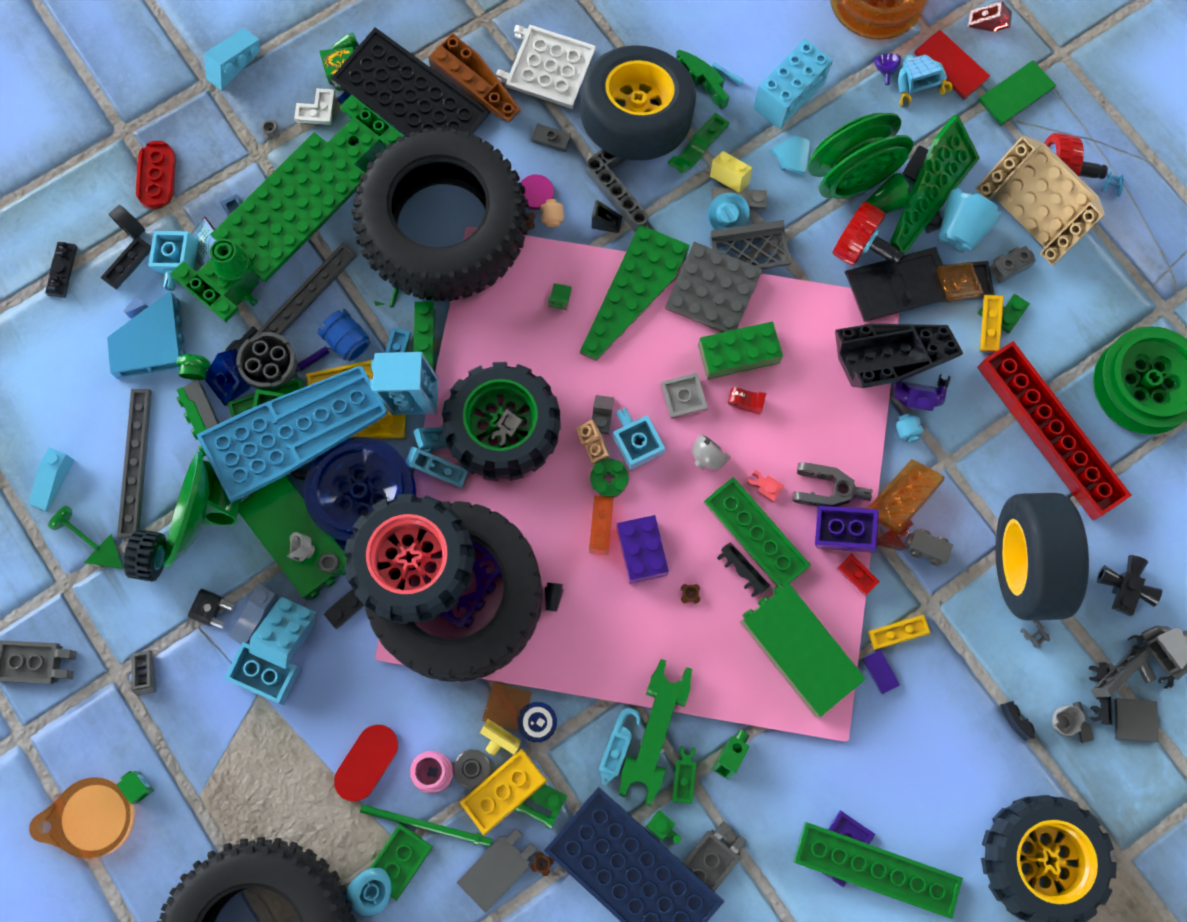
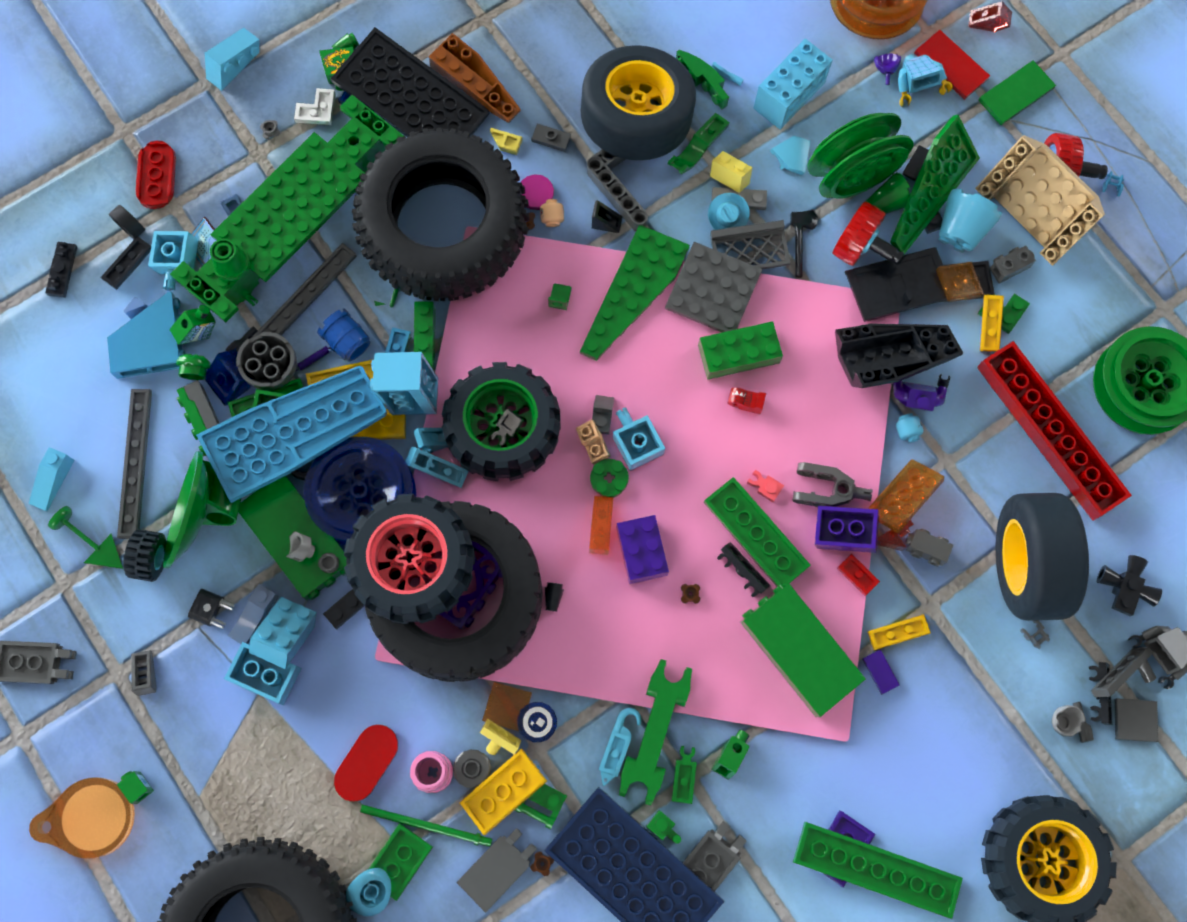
(193, 325): none -> green torso
(506, 141): none -> light yellow tile
(548, 66): white plate -> none
(683, 395): light grey plate -> none
(708, 454): light grey cylinder -> none
(801, 220): none -> black piece
(1022, 727): black slope -> none

